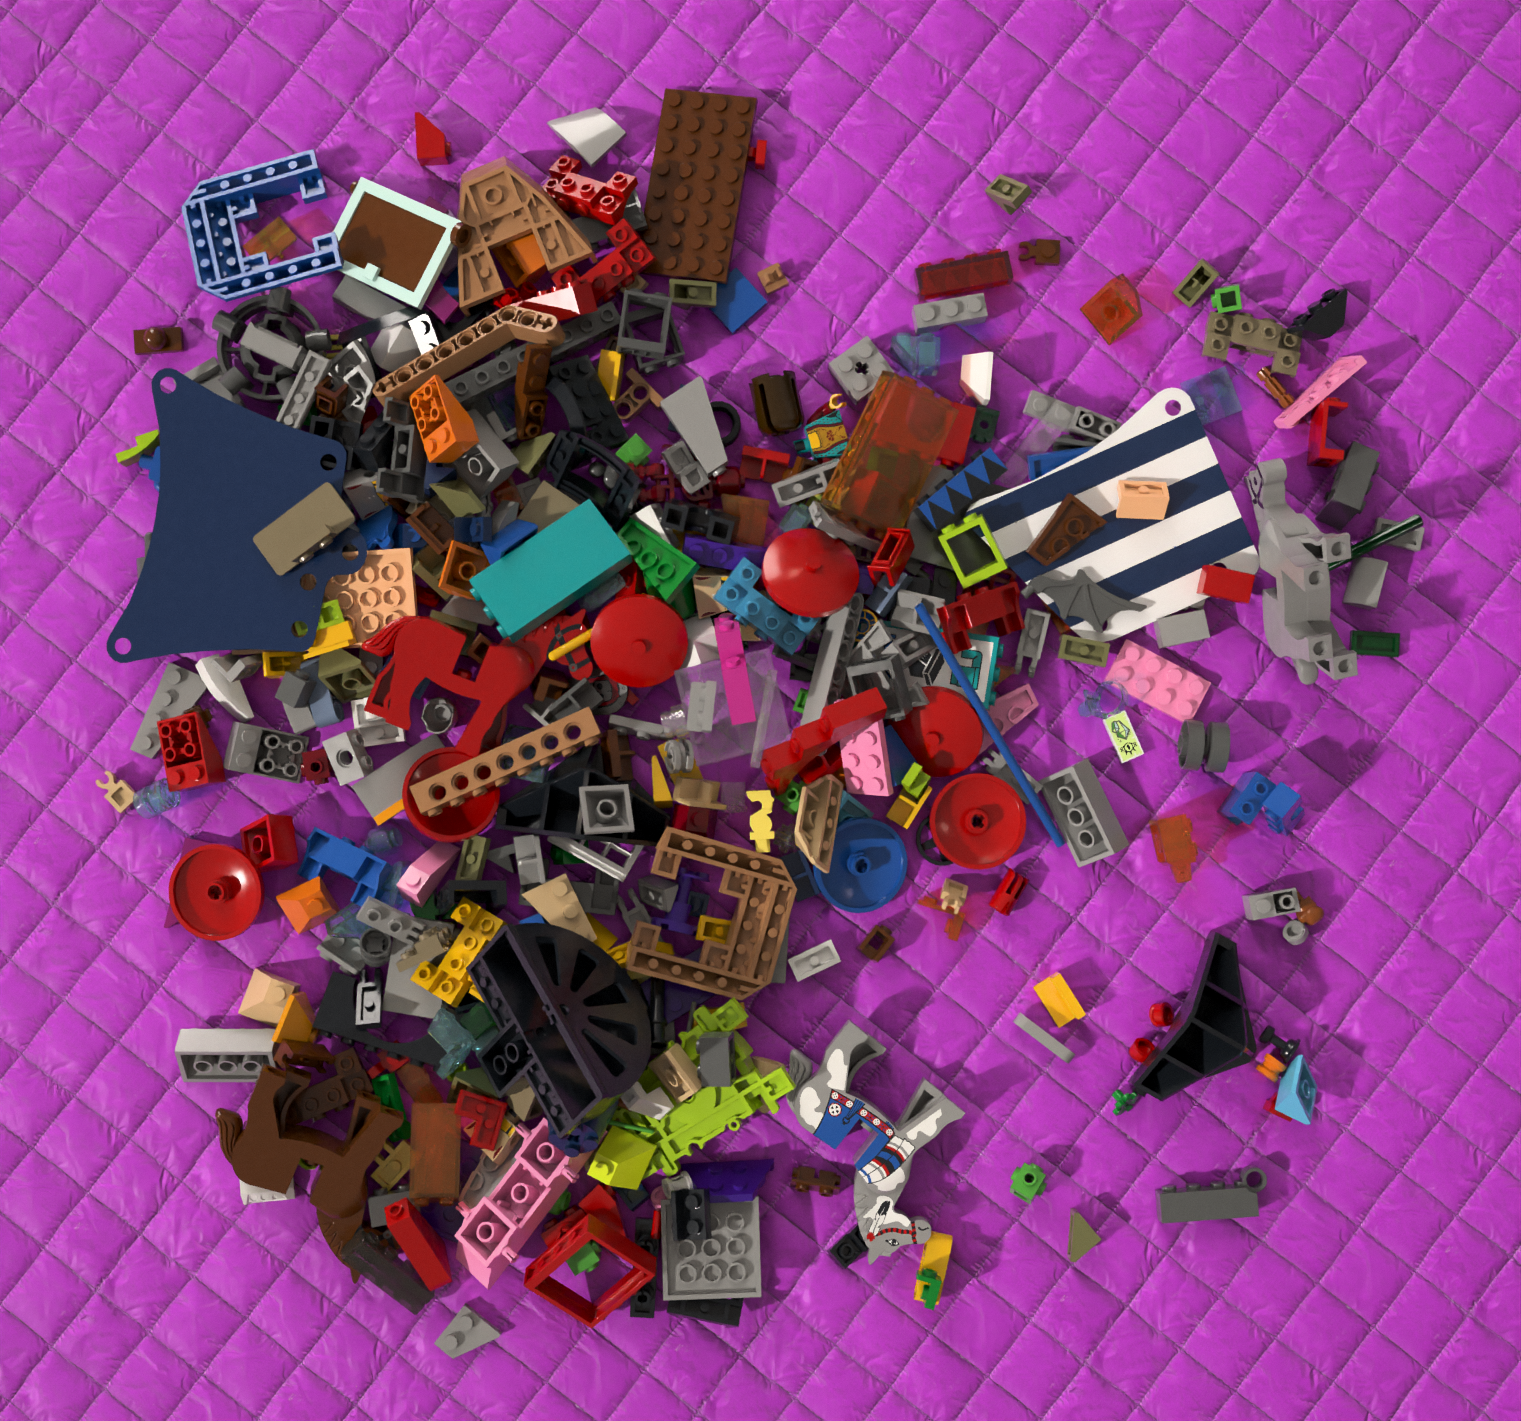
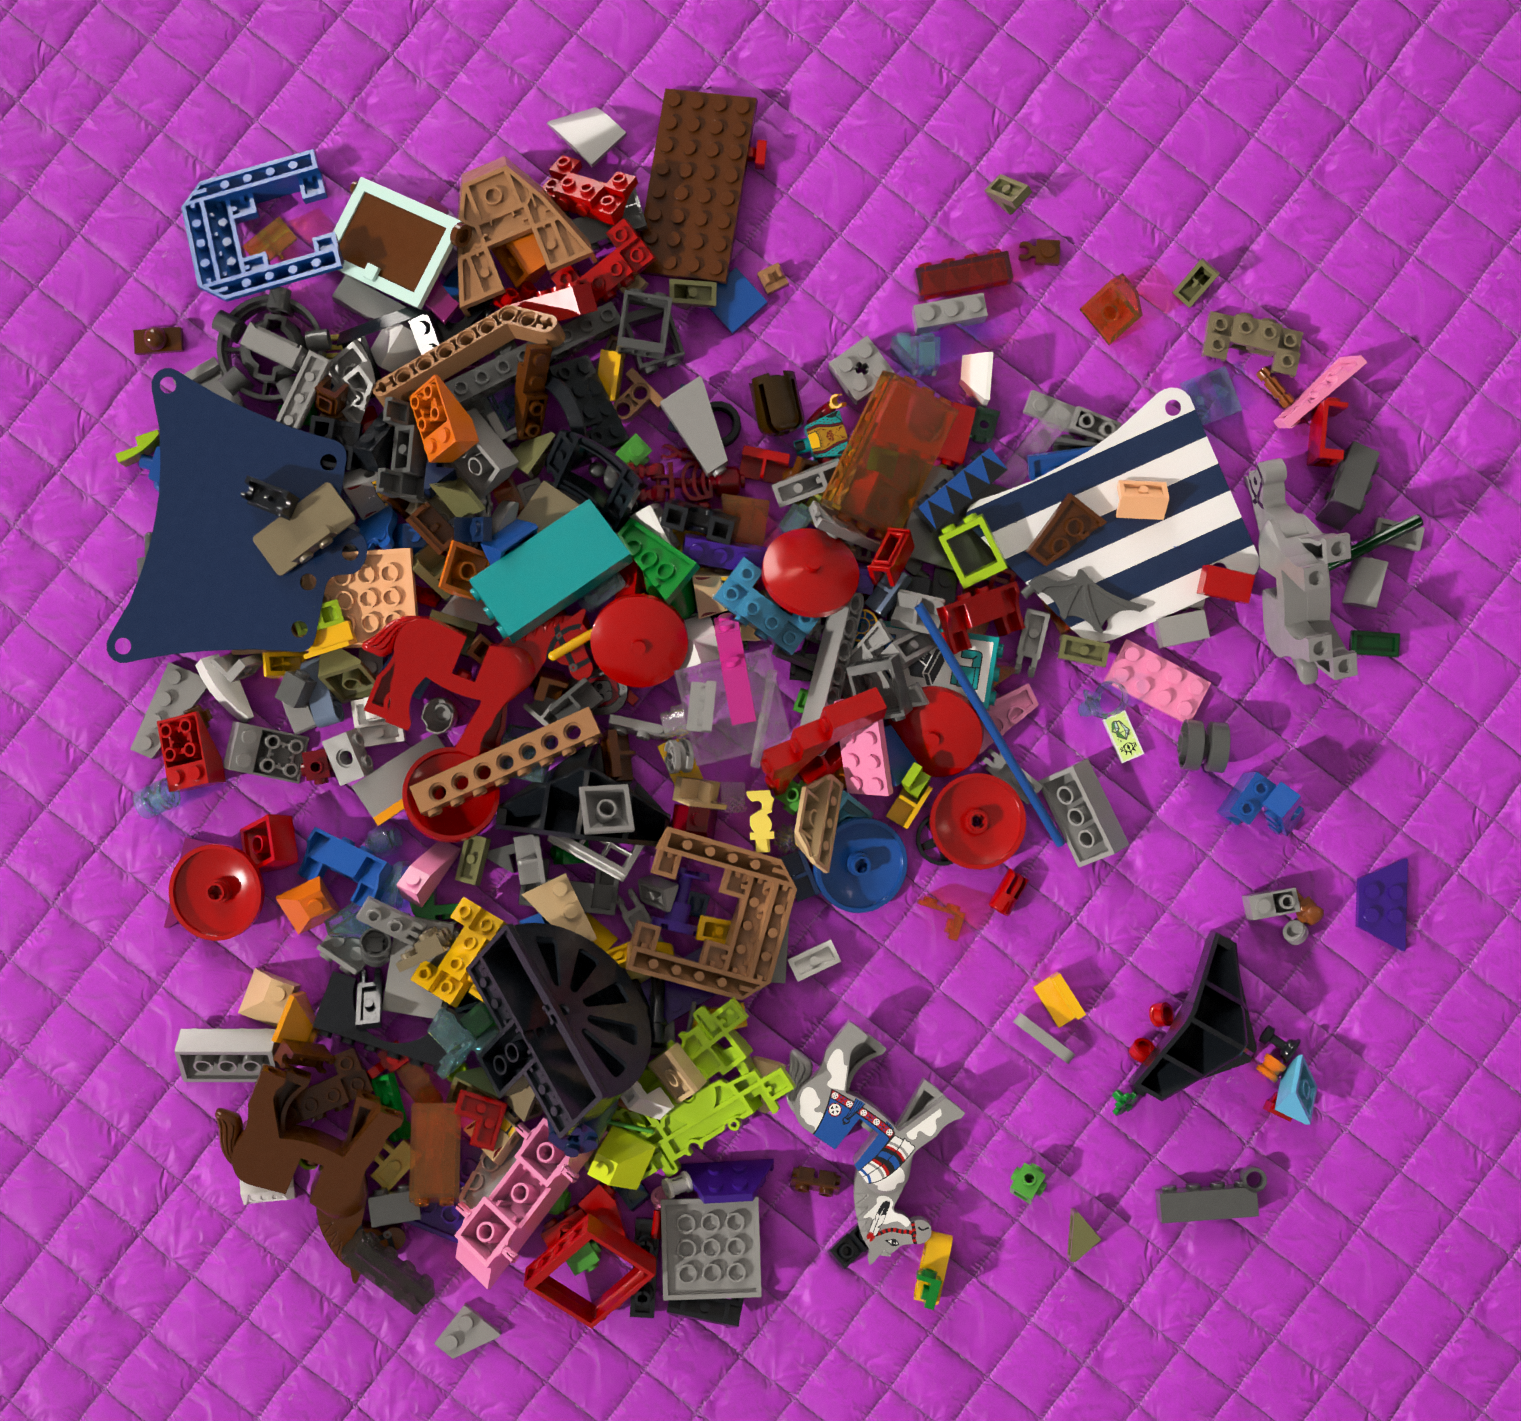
(119, 793): tan plate -> none
(270, 498): none -> black hinge
(419, 1243): red slope -> none
(431, 143): red slope -> none
(478, 891): black panel -> none
(661, 793): yellow slope -> none
(685, 467): light grey slope -> none
(691, 1214): black bracket -> none
(717, 1059): dark grey brick -> none
(870, 952): reddish brown window -> none
(953, 894): tan plate -> none
(1174, 844): clear orange hinge -> none
(1227, 298): bright green brick -> none
(1322, 316): black slope -> none
(1383, 903): none -> dark purple wing

